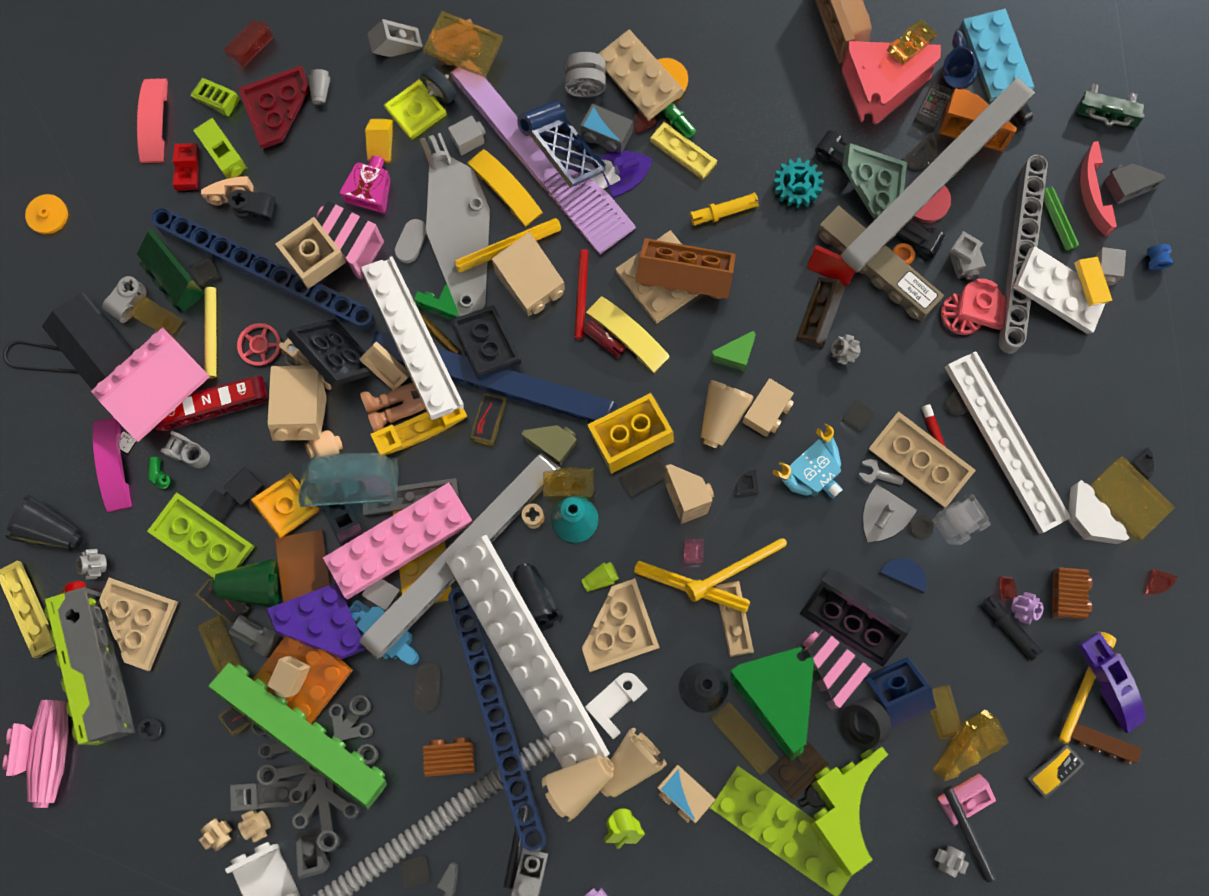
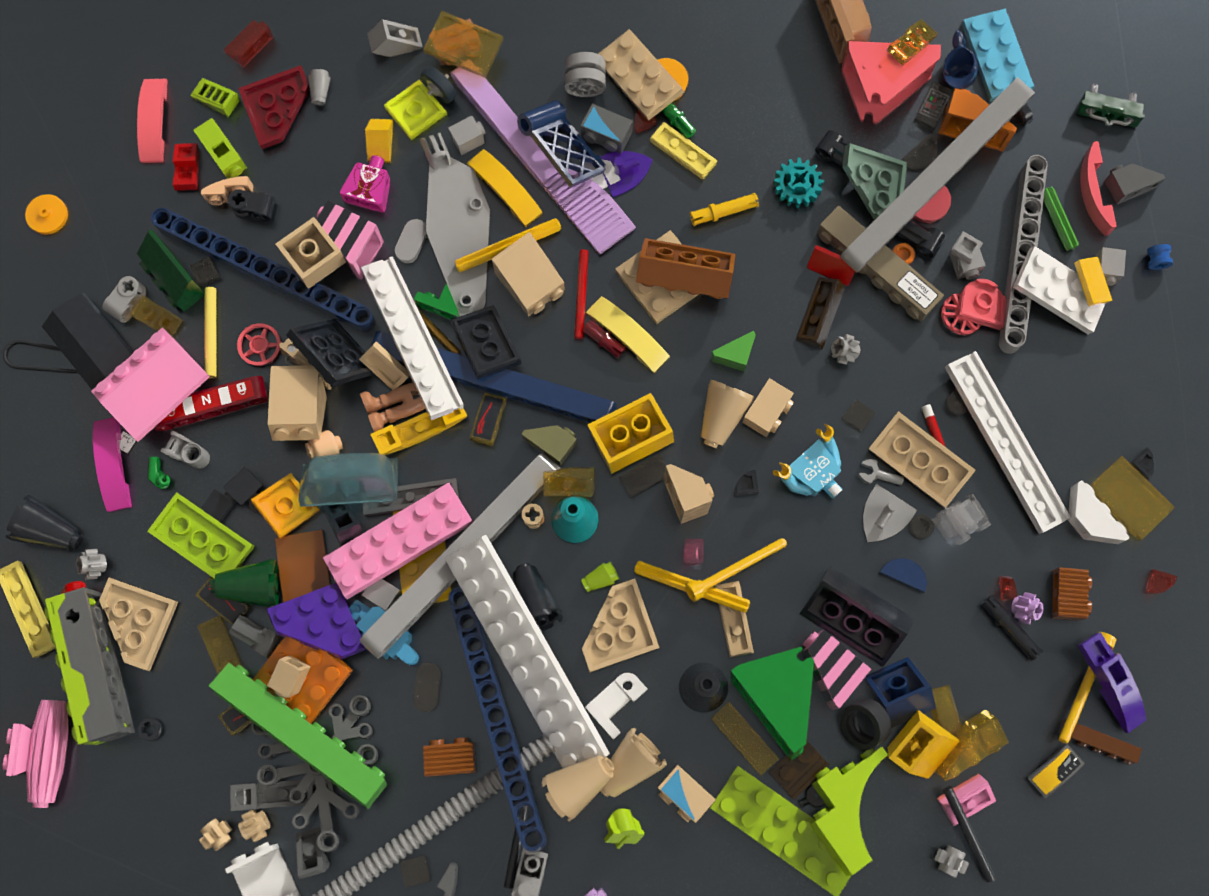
(921, 746): none -> yellow slope

